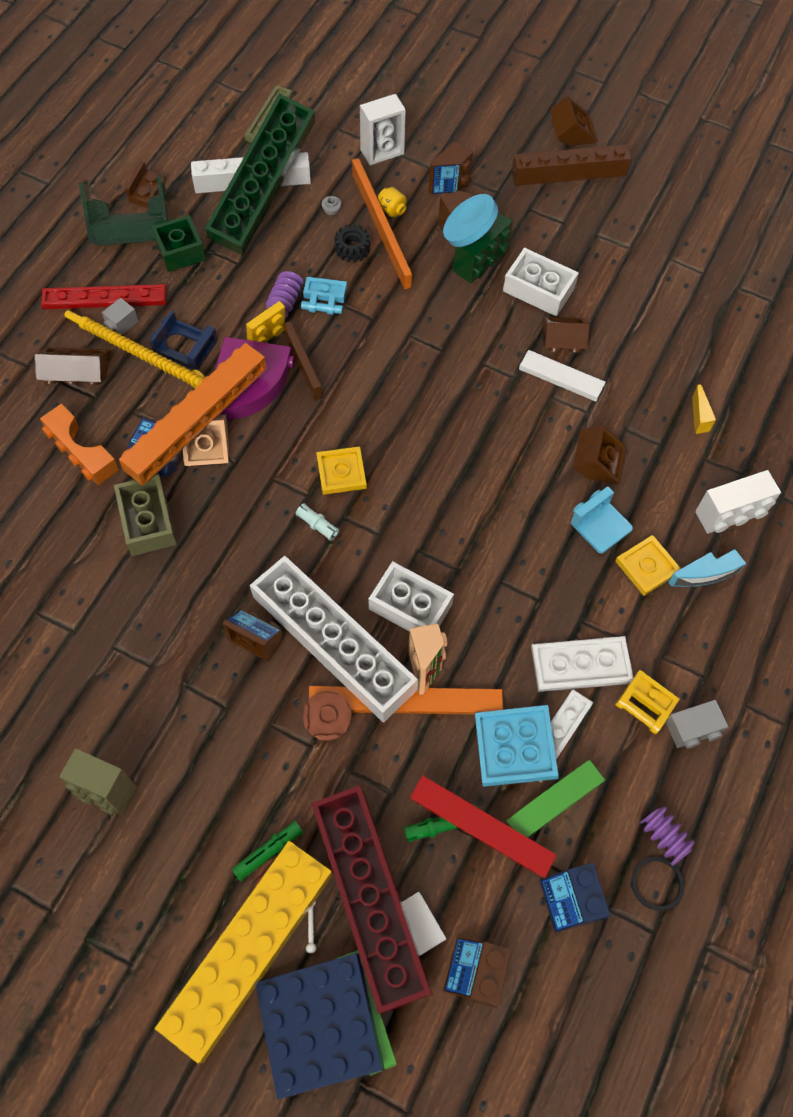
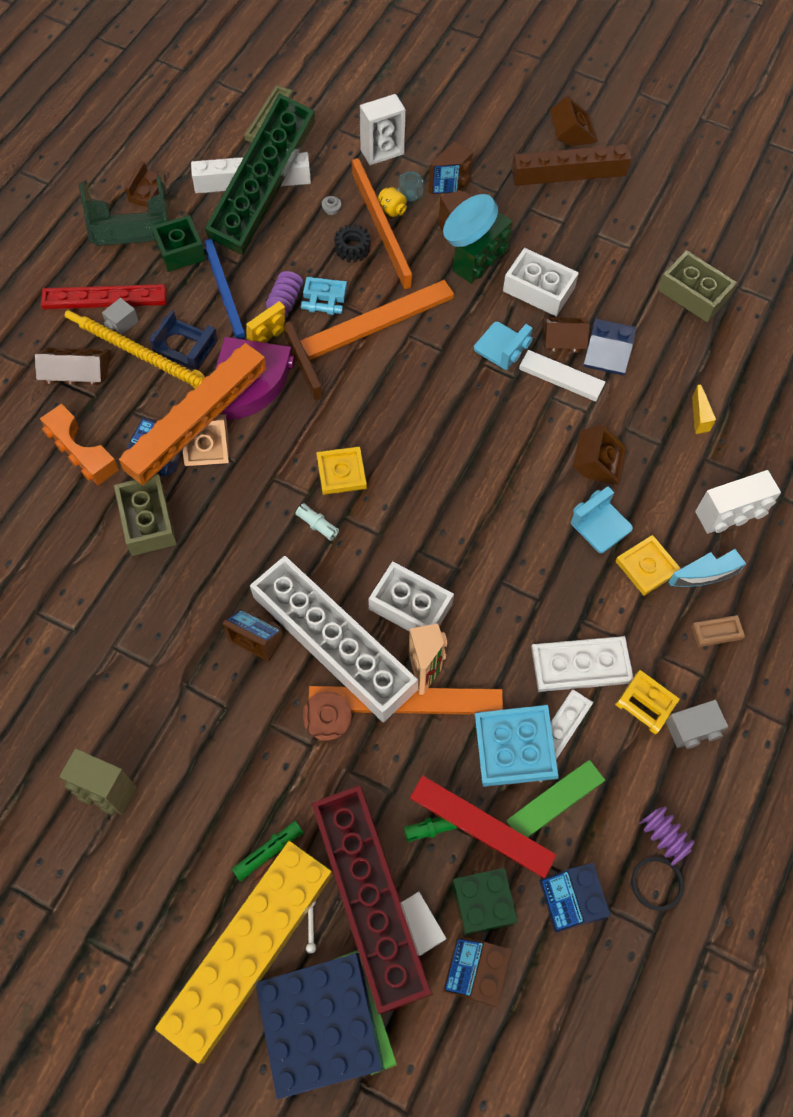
(224, 290): none -> blue tile
(377, 319): none -> orange tile
(411, 185): none -> clear light blue head
(484, 902): none -> dark green brick
(503, 345): none -> medium azure bracket
(609, 346): none -> slope
(696, 286): none -> olive brick
(718, 631): none -> medium nougat tile

